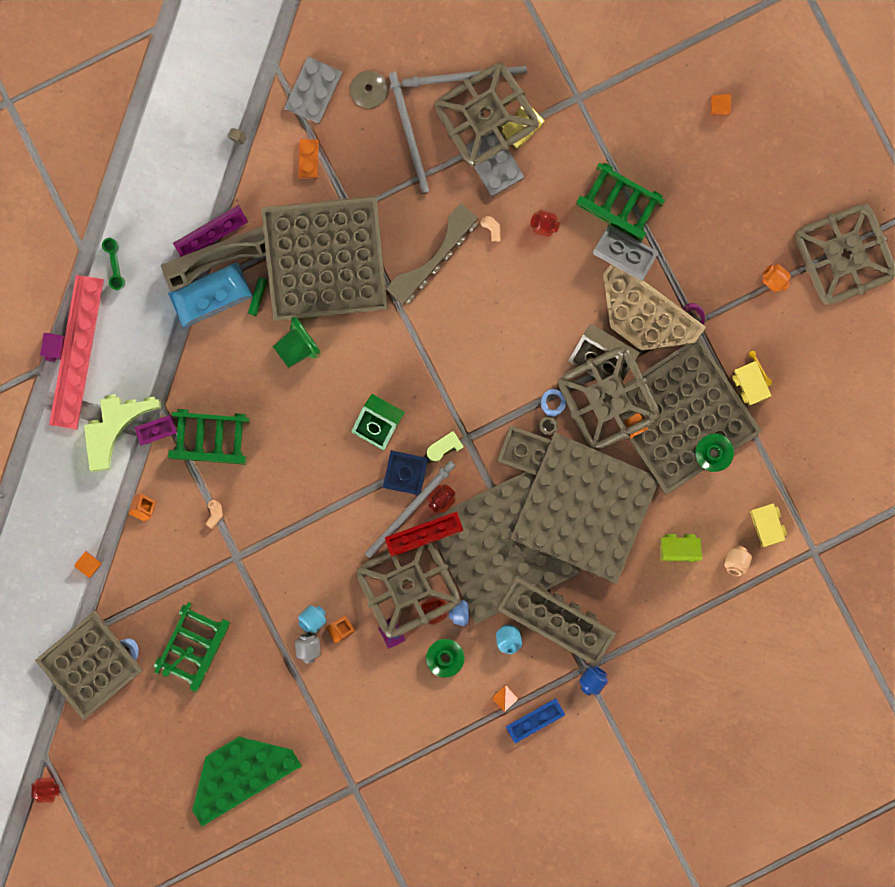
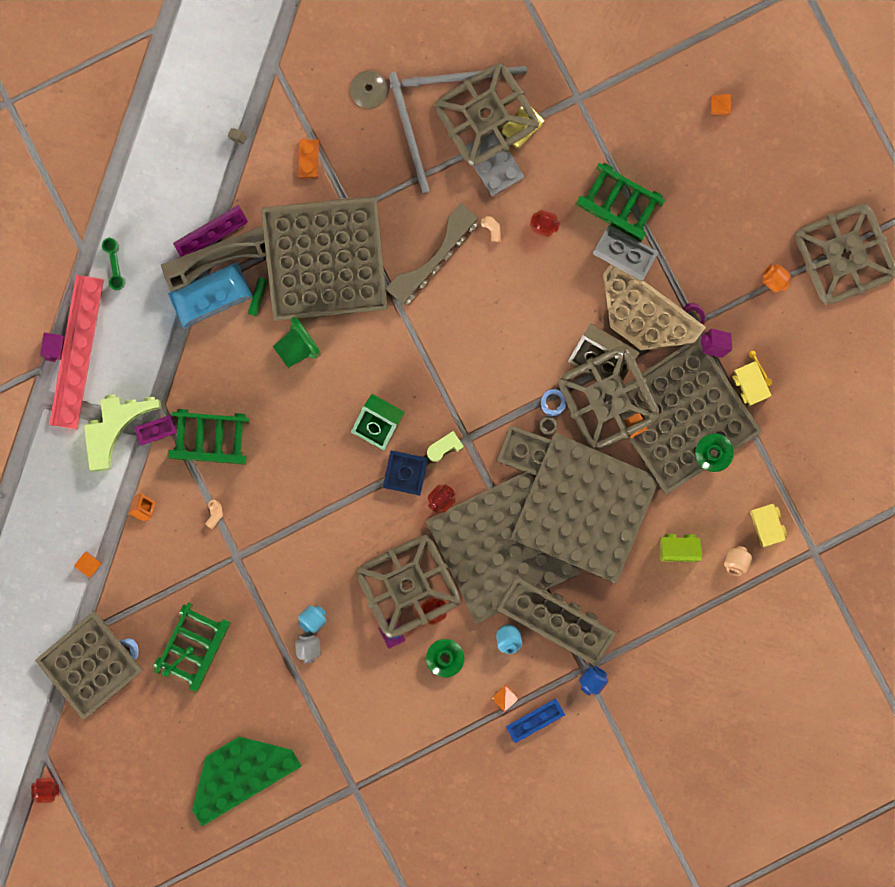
(313, 90): light grey plate -> none
(340, 629): orange slope -> none
(424, 534): red plate -> none
(443, 472): light grey bar -> none
(460, 614): medium blue cone -> none
(716, 343): none -> magenta brick

